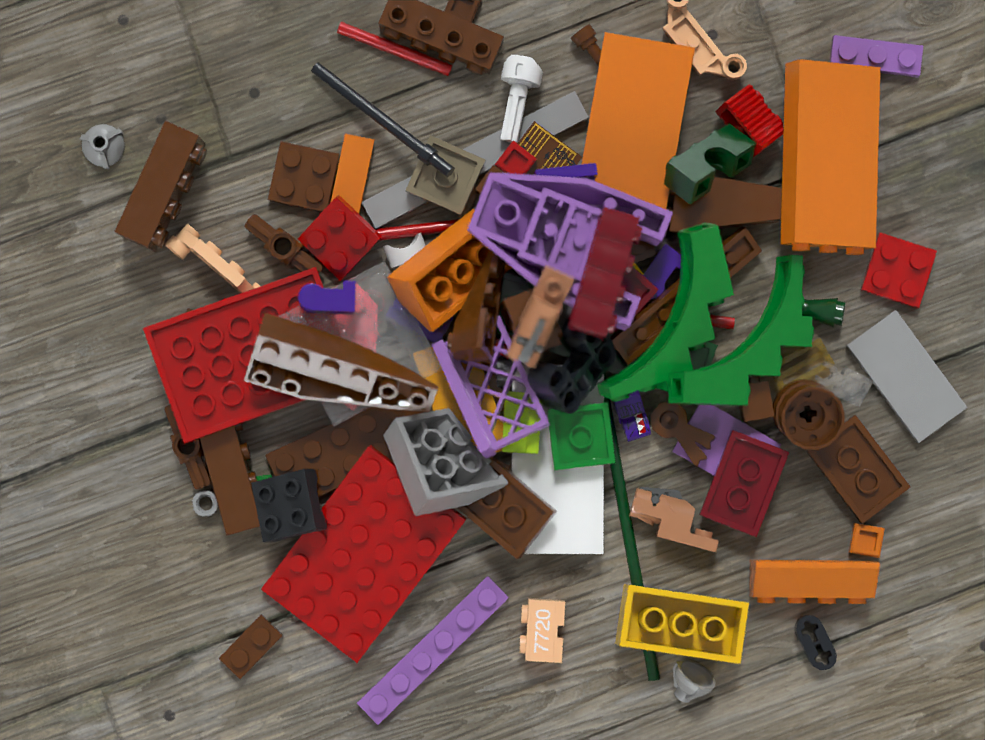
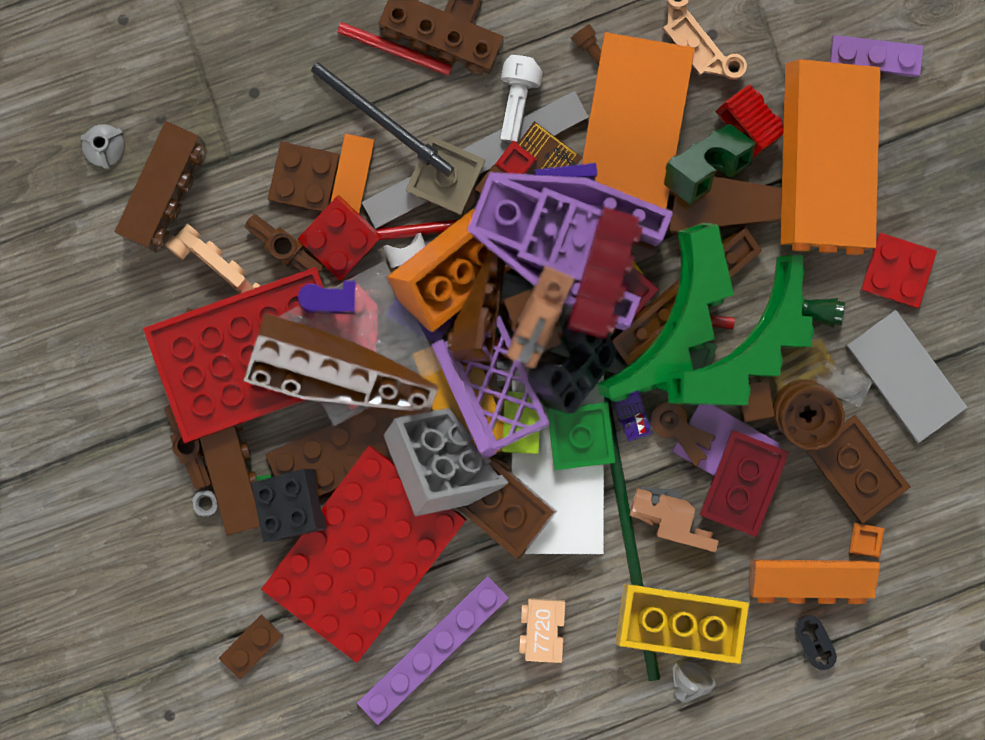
(662, 267): dark purple leg -> none

